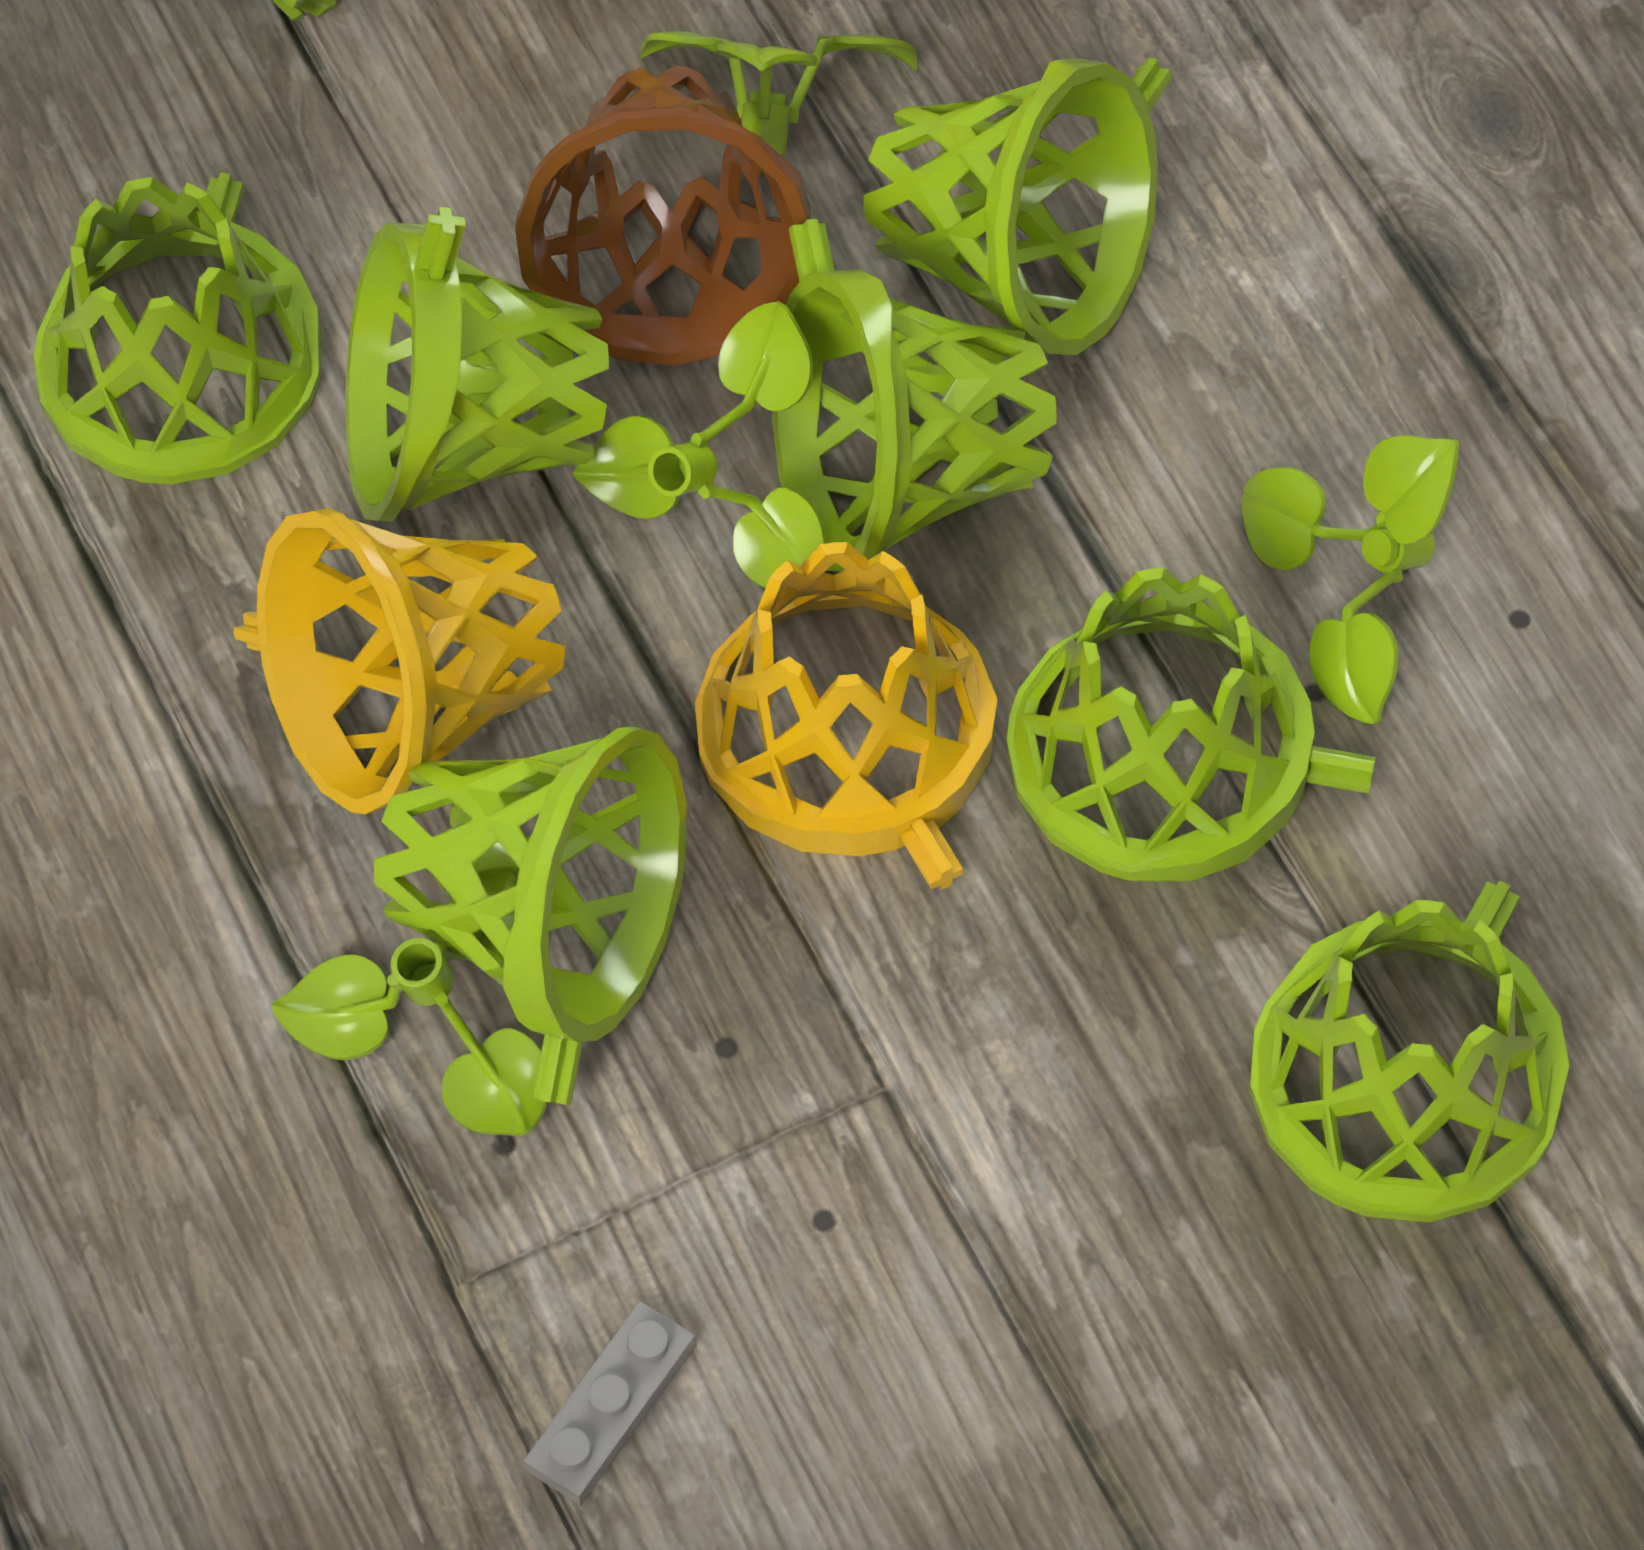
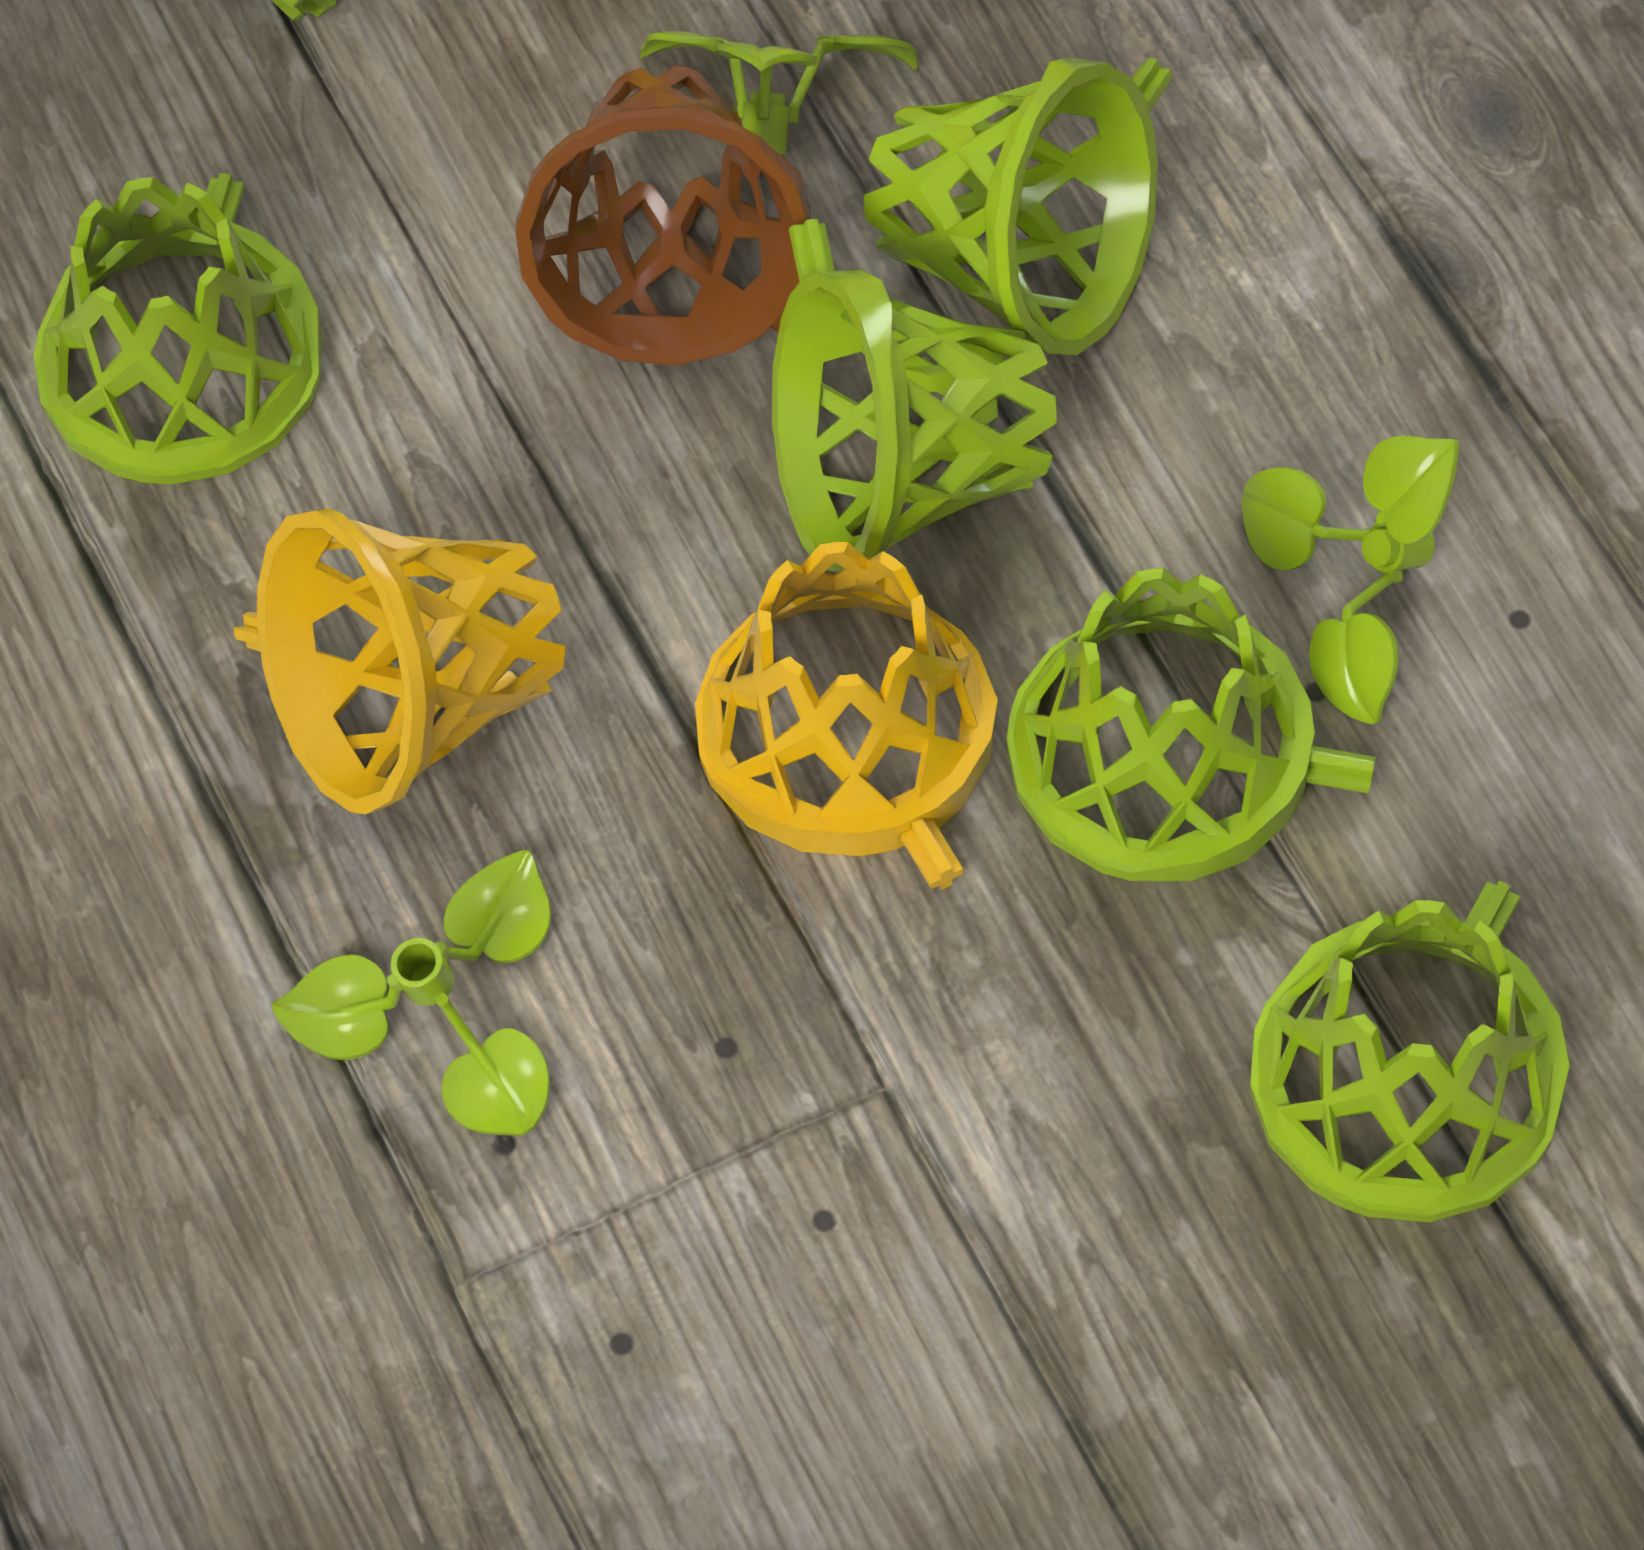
(464, 373): lime piece -> none
(486, 840): lime piece -> none
(610, 1403): light grey plate -> none
(645, 473): lime plant -> none

